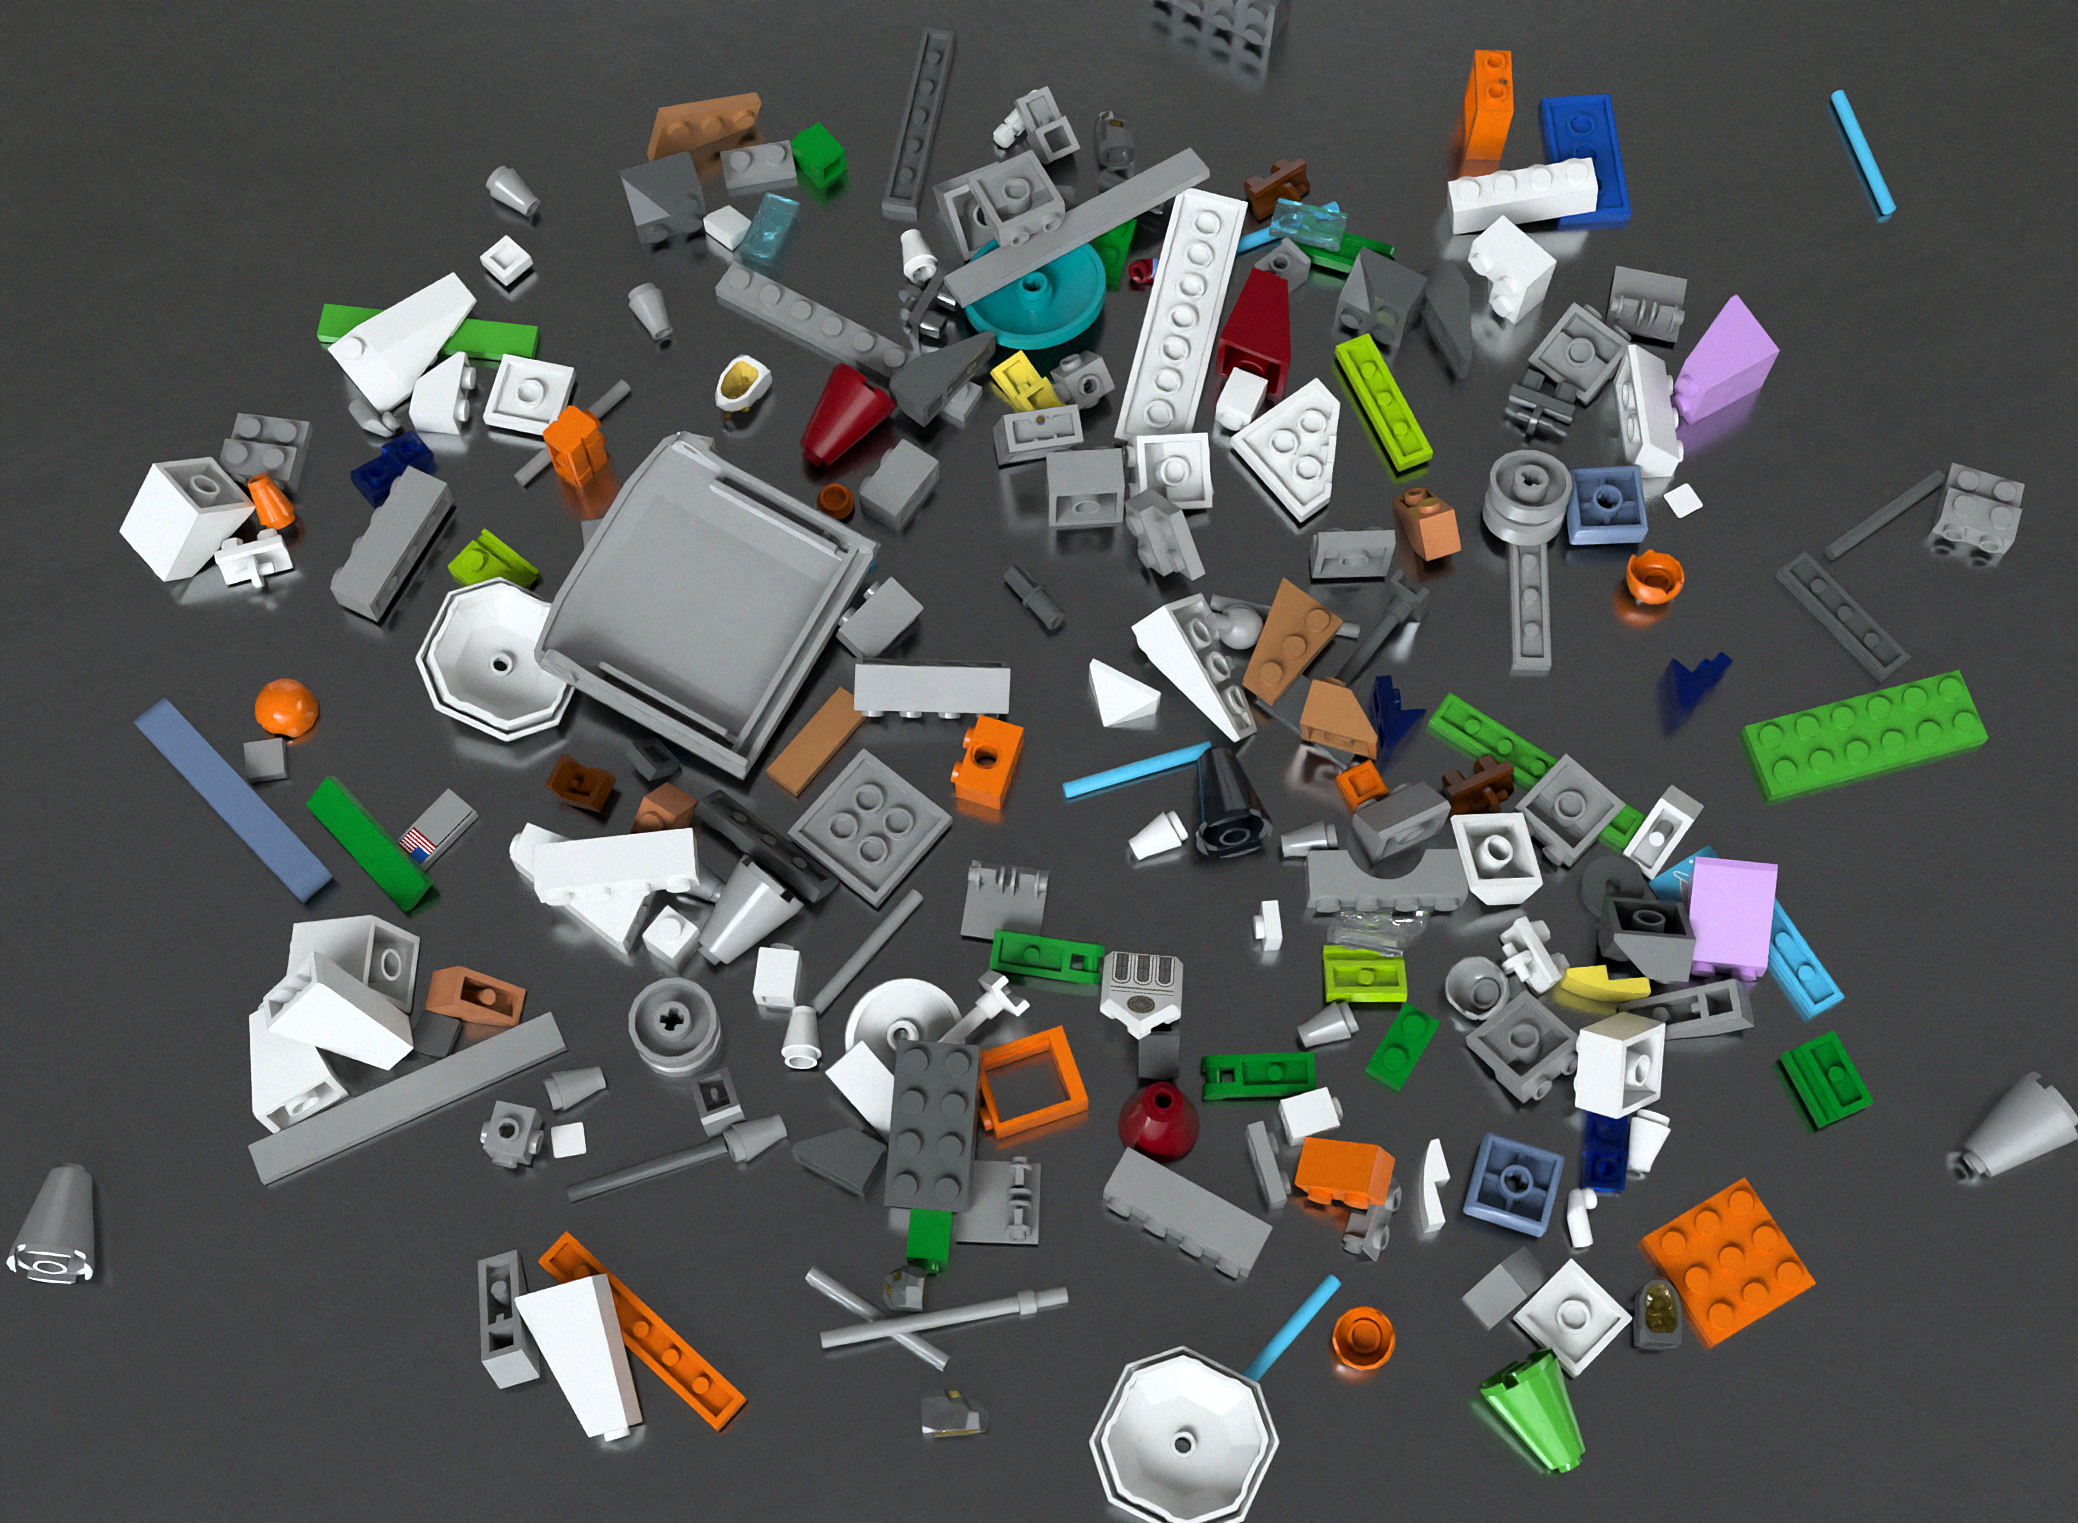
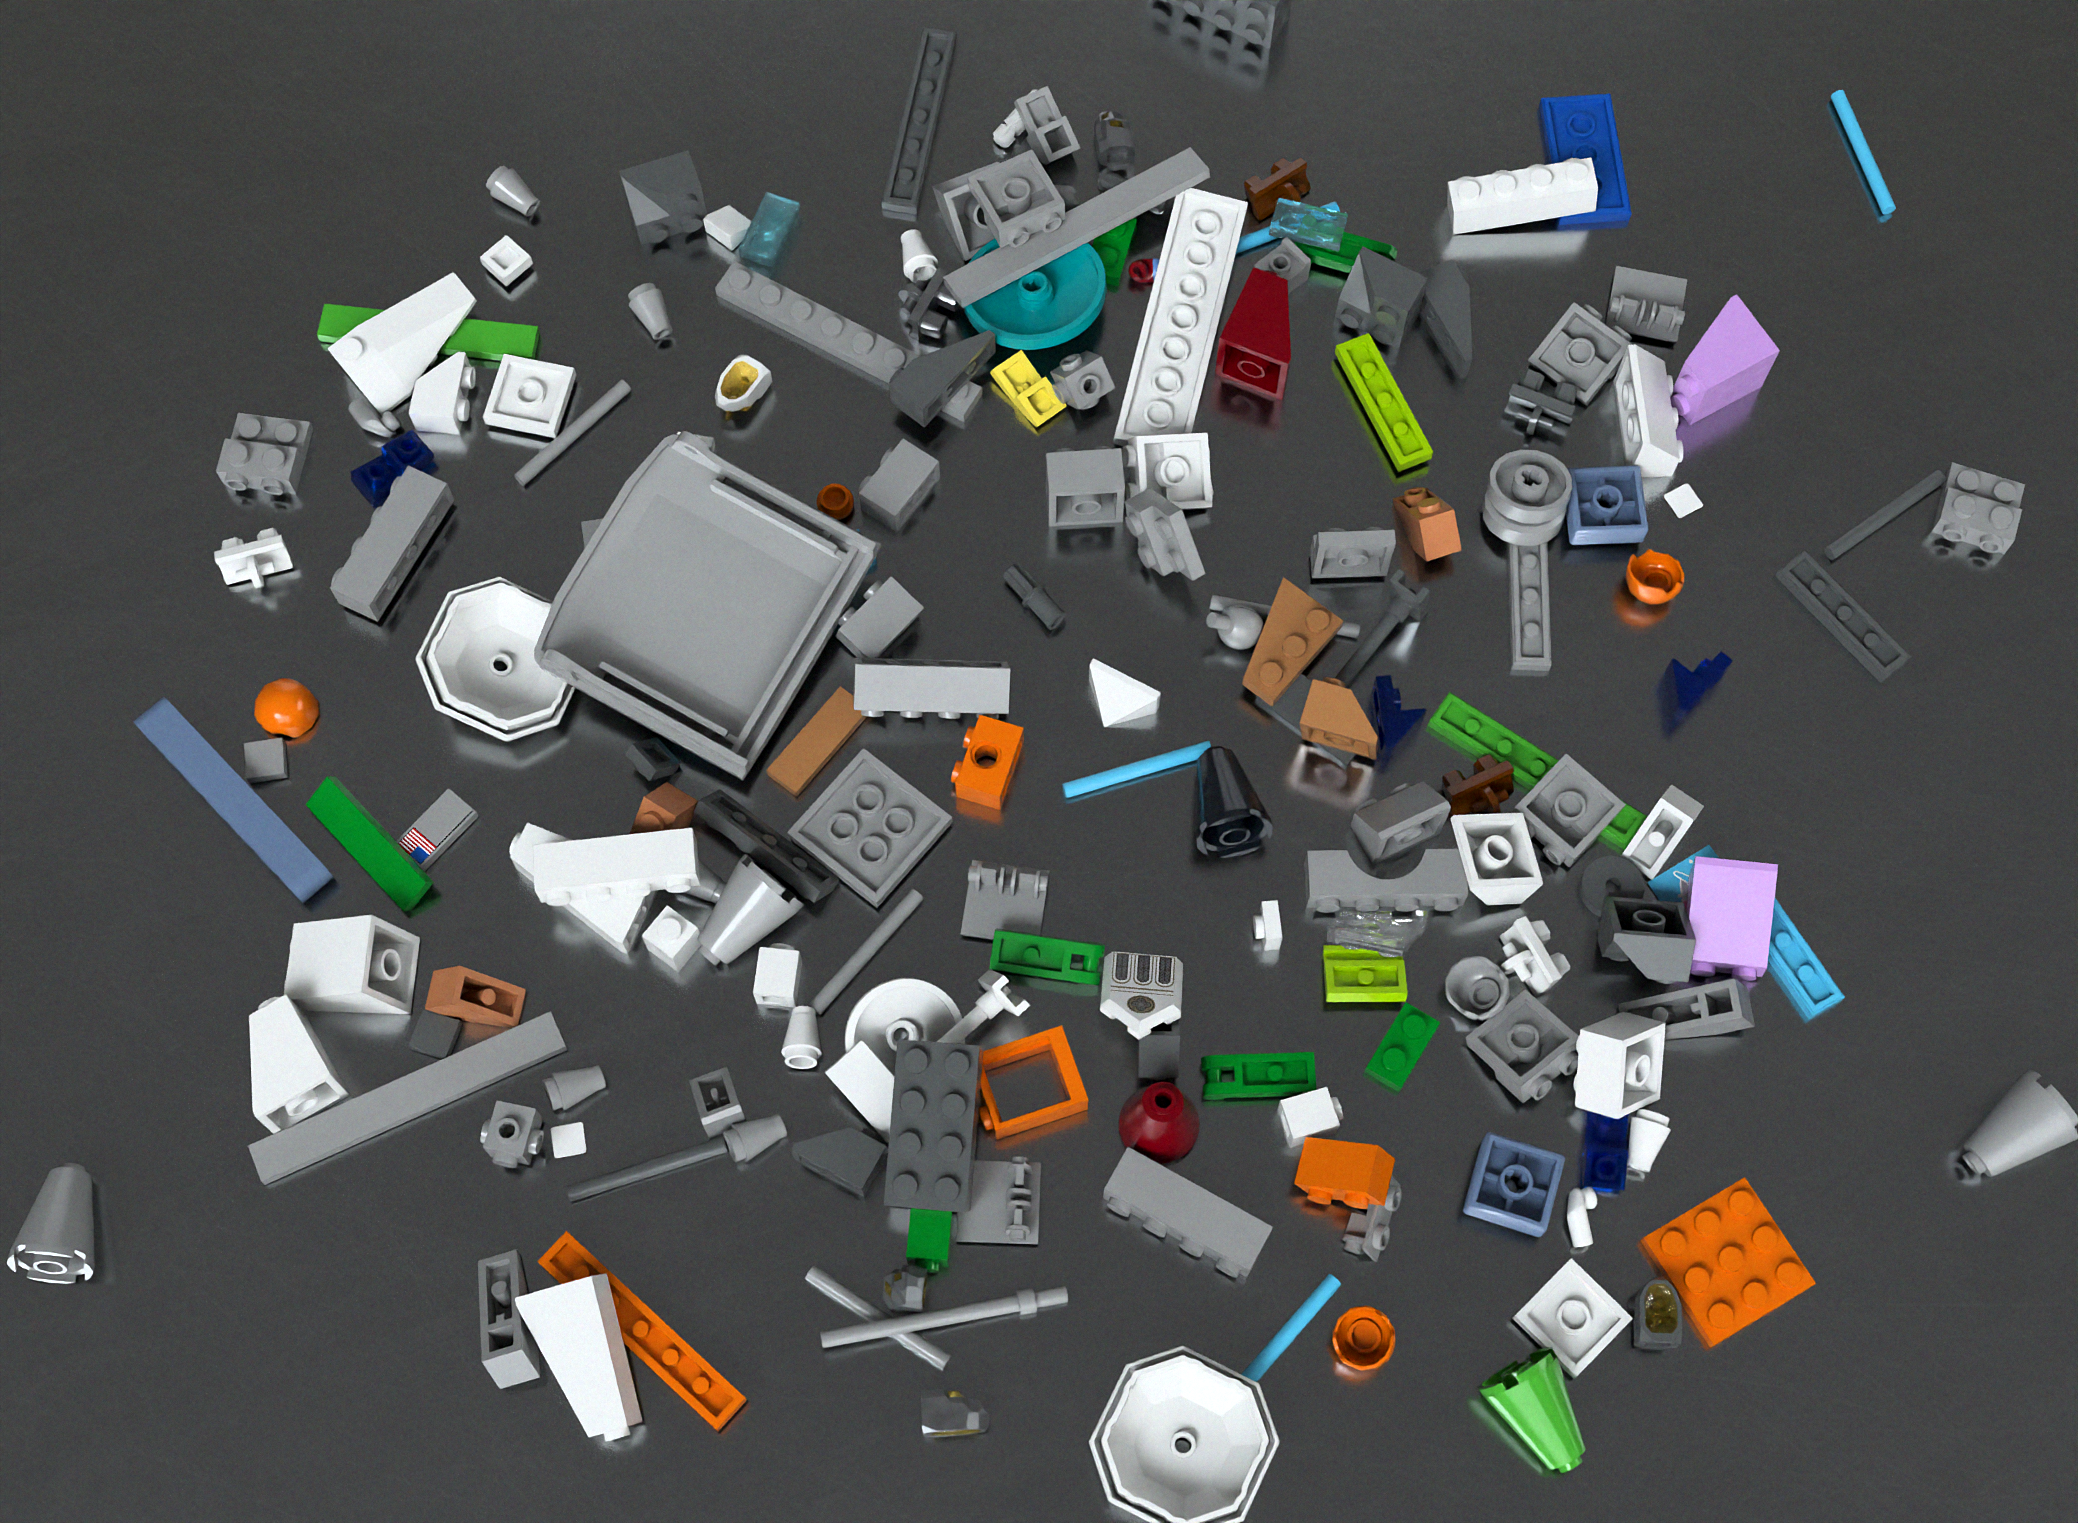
(184, 516): white slope -> none
(271, 504): orange cone -> none
(337, 1013): white slope -> none
(491, 559): lime plate -> none
(576, 445): orange brick -> none
(580, 784): reddish brown bracket -> none
(695, 1033): light grey wheel -> none
(700, 123): medium nougat wing -> none
(758, 164): light grey plate -> none
(819, 154): green brick -> none
(843, 416): dark red cone -> none
(1023, 438): light grey window -> none
(1158, 836): white cone -> none
(1192, 658): white wedge -> none
(1240, 399): white brick -> none
(1262, 1150): light grey plate -> none
(1295, 448): white plate -> none
(1311, 837): light grey cone -> none
(1328, 1025): light grey cone -> none
(1362, 784): orange tile -> none
(1432, 1176): white slope -> none
(1488, 105): orange window -> none
(1506, 1287): light grey slope -> none
(1514, 267): white slope -> none
(1594, 984): light yellow slope -> none
(1826, 1079): green plate -> none
(1864, 735): bright green plate -> none

